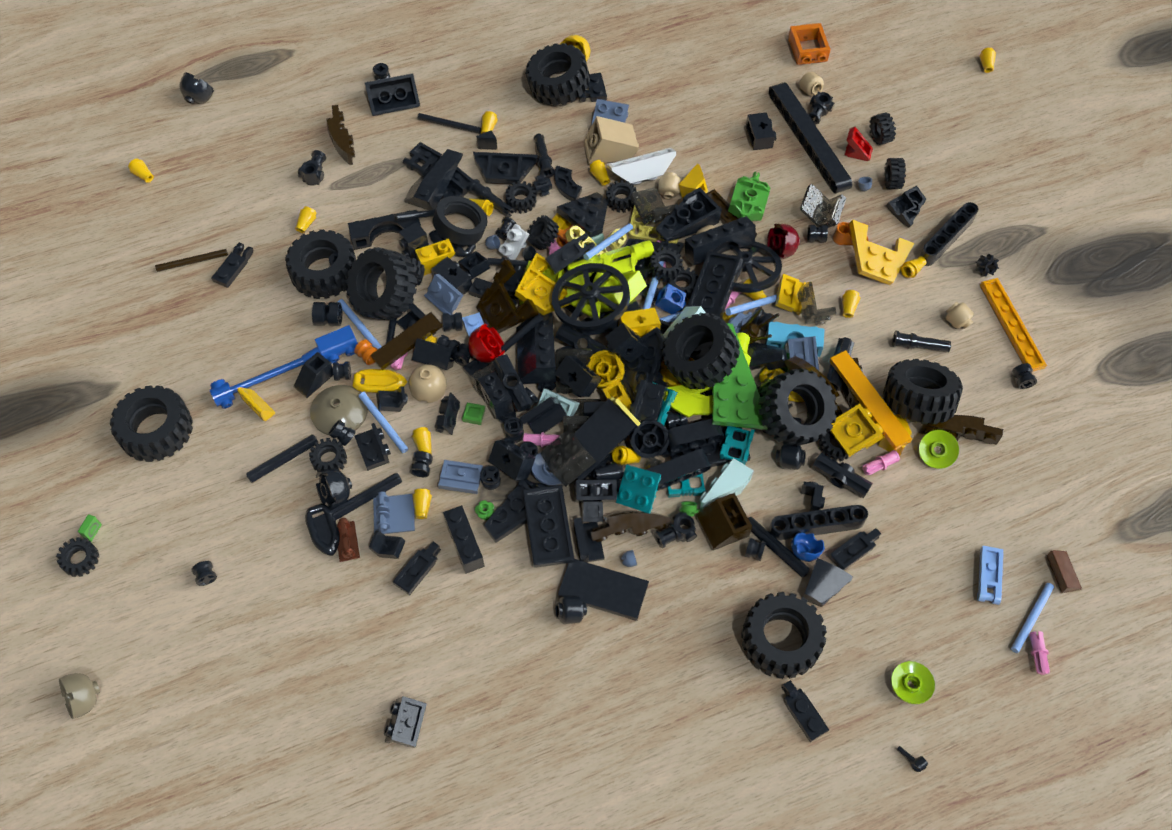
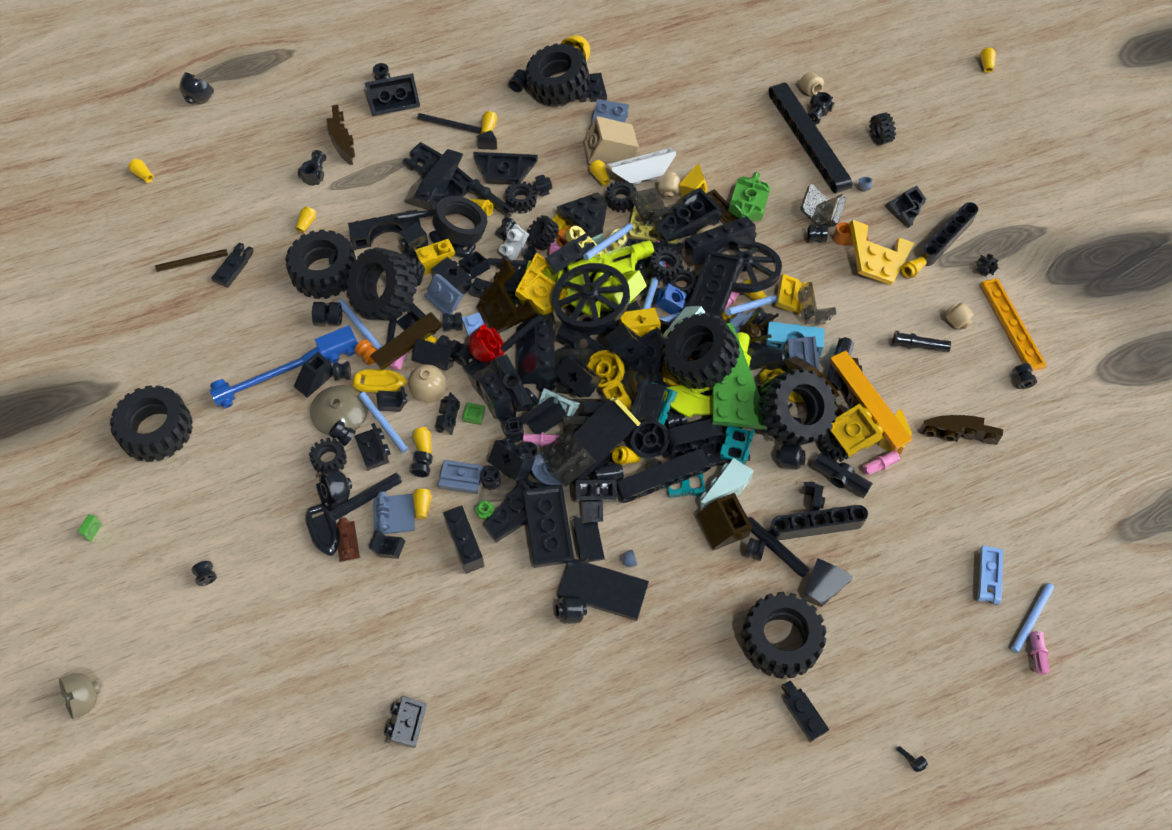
(73, 547): black tyre -> none
(256, 403): yellow slope -> none
(281, 458): black axle -> none
(417, 568): black hinge -> none
(492, 242): sand blue hinge -> none
(518, 80): none -> black wheel
(544, 161): black pin -> none
(565, 183): black tile -> none
(635, 521): dark brown slope -> none
(638, 488): teal hinge -> none
(675, 532): black connector -> none
(689, 507): bright green plate -> none
(760, 131): black brick -> none
(783, 240): dark red cylinder -> none
(807, 33): orange window -> none
(807, 547): blue hair -> none
(850, 301): yellow cone -> none
(854, 549): black hinge -> none
(857, 146): red slope -> none
(895, 173): black tyre -> none
(917, 674): lime dish -> none
(922, 391): black tyre -> none
(947, 444): lime dish -> none
(1063, 571): reddish brown slope -> none

